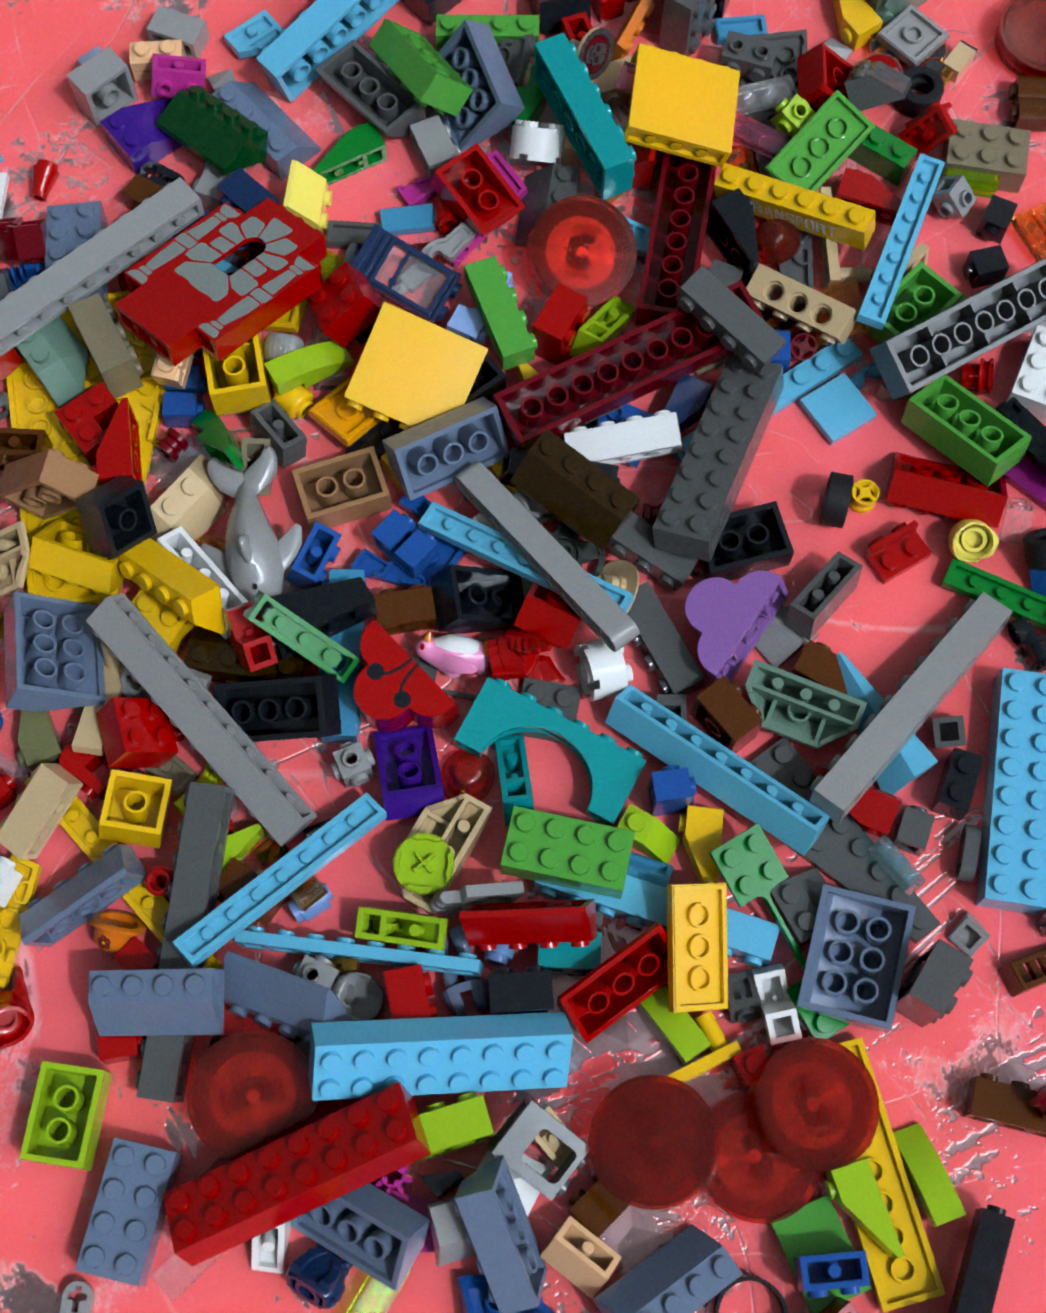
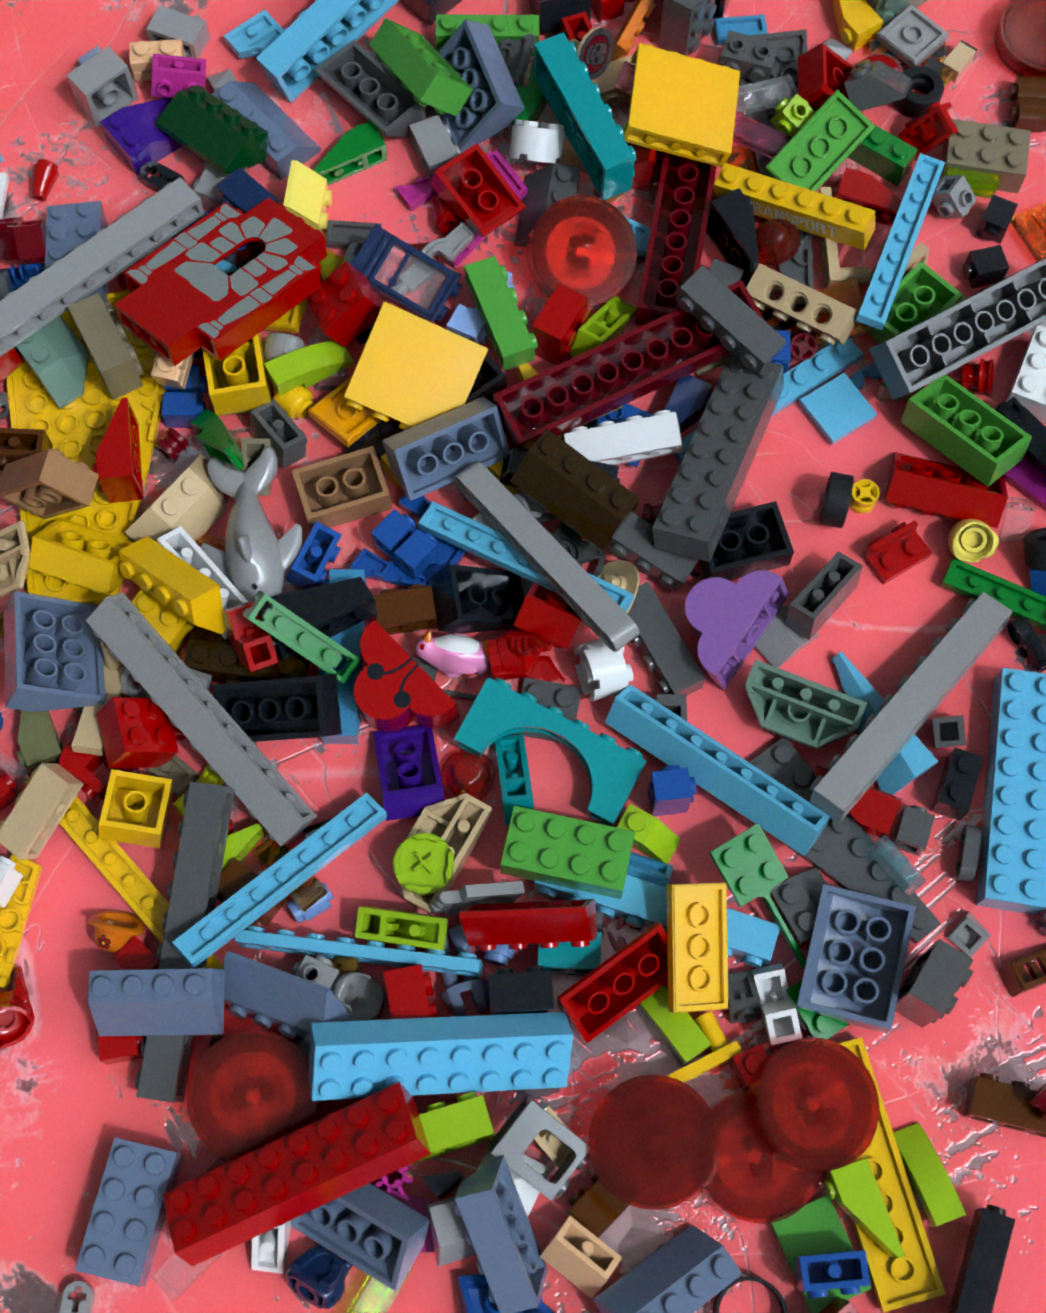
(66, 1116): lime brick -> none
(82, 896): sand blue slope -> none
(87, 418): red brick -> none
(116, 516): black brick -> none
(139, 190): reddish brown brick -> none
(154, 882): red cone -> none
(356, 773): light grey brick -> none
(408, 219): dark azure tile -> none
(700, 836): yellow slope -> none
(727, 714): reddish brown brick -> none
(820, 666): reddish brown slope -> none

